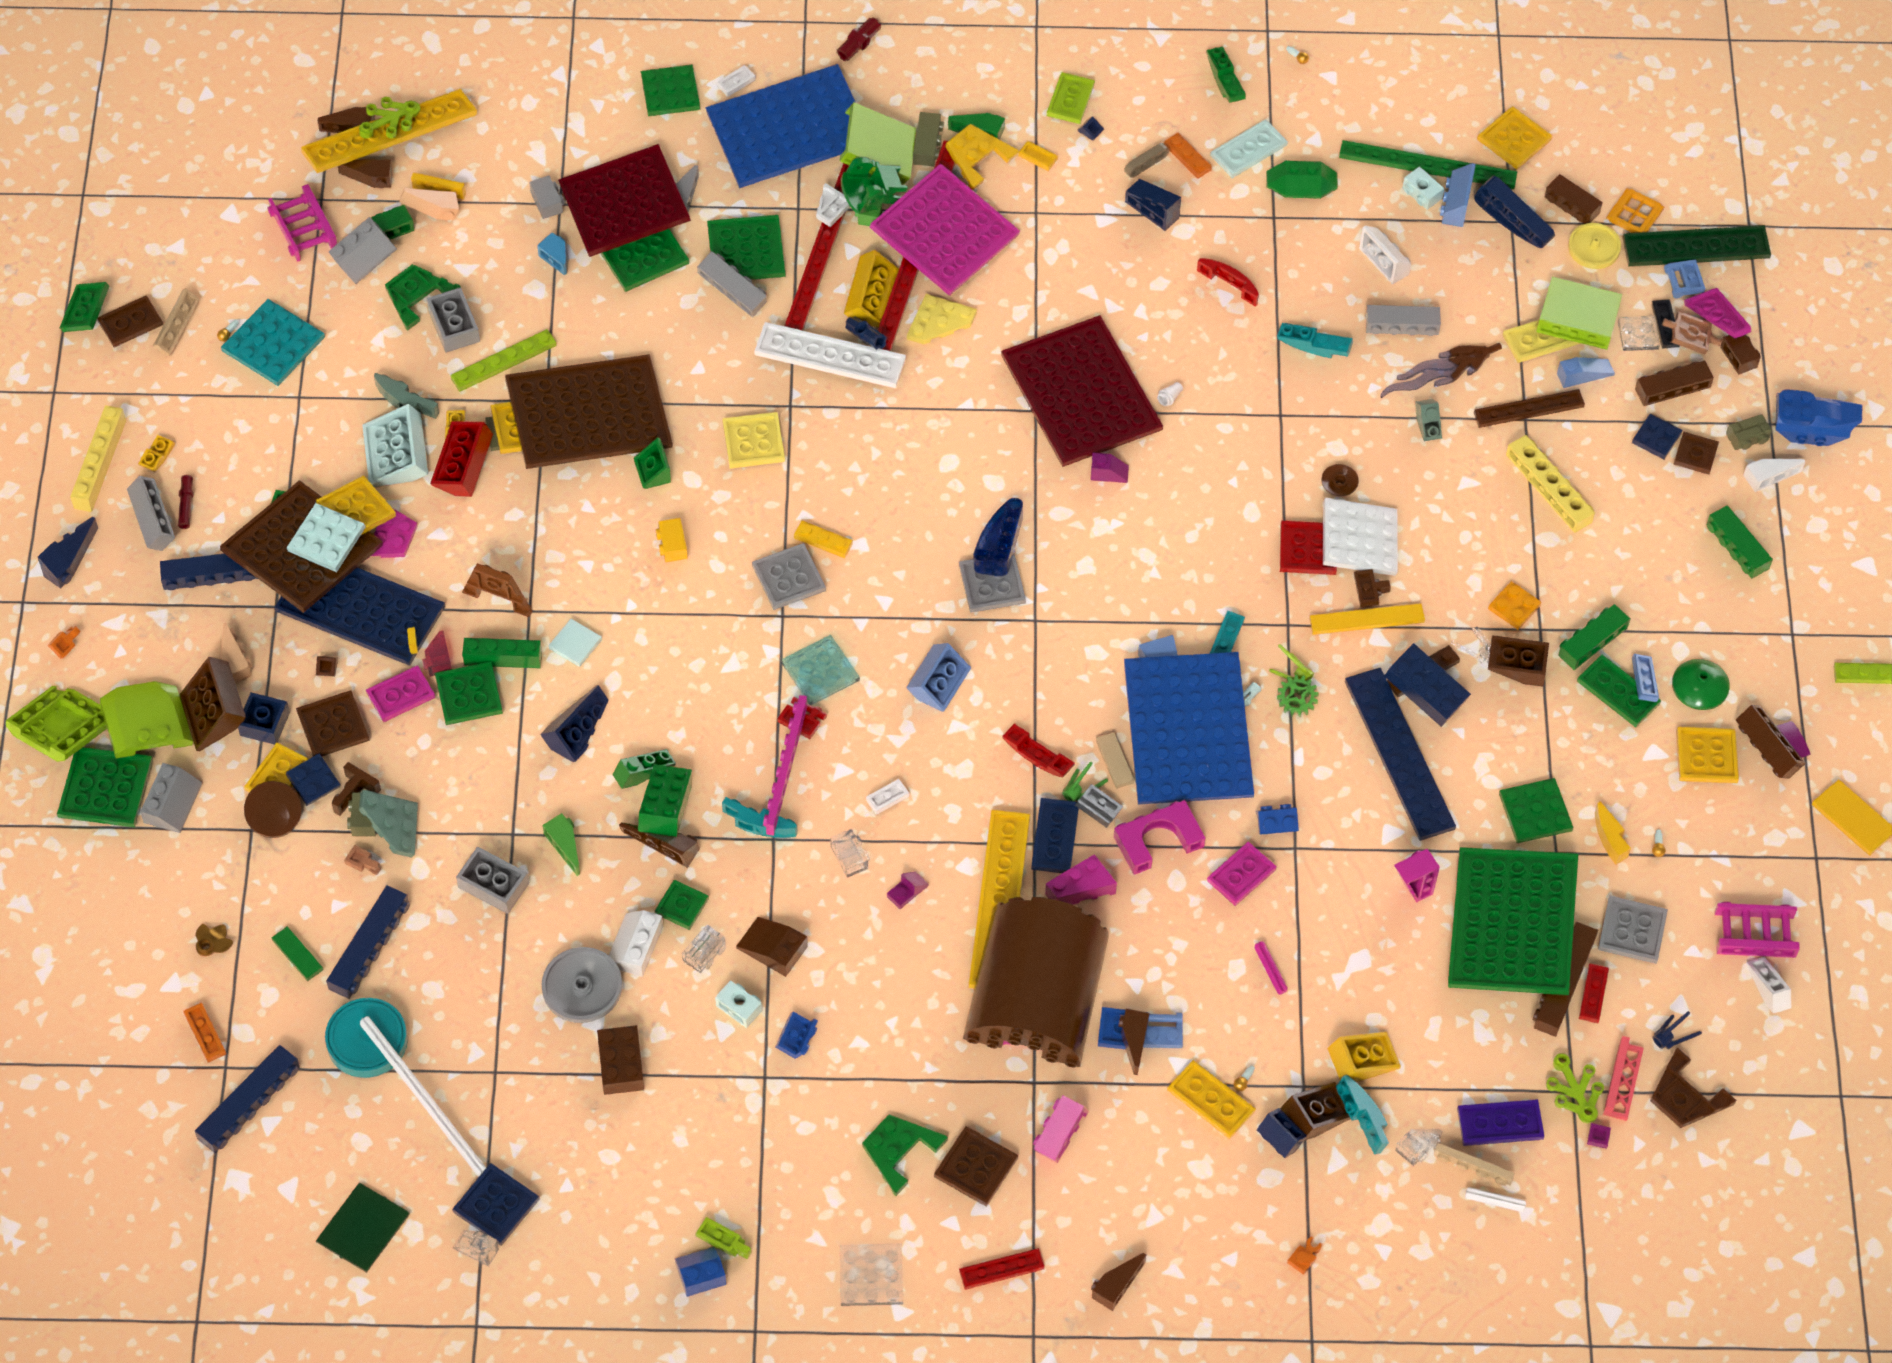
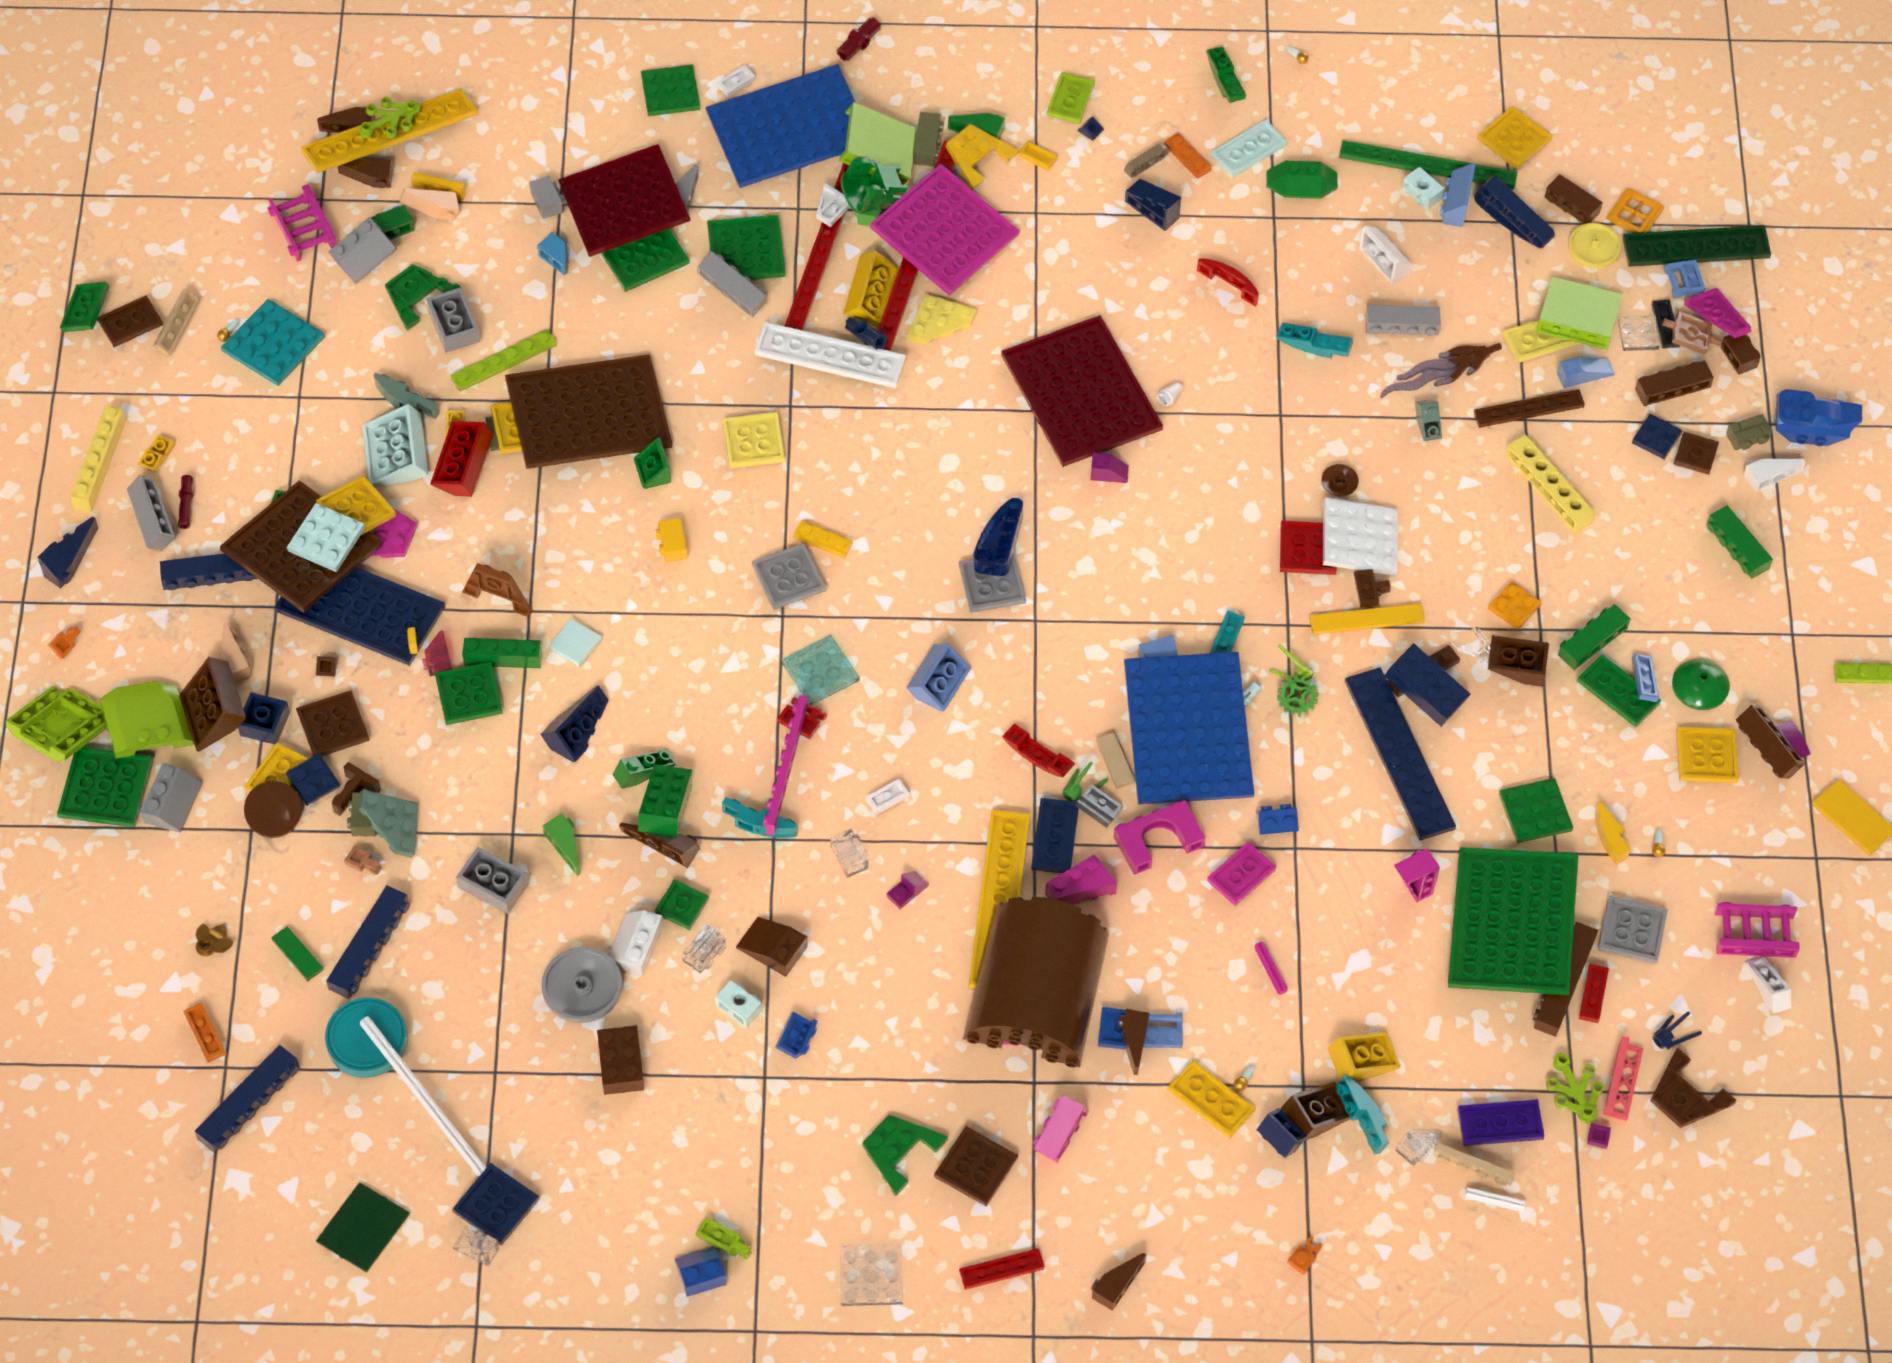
(400, 693): dark pink plate -> none

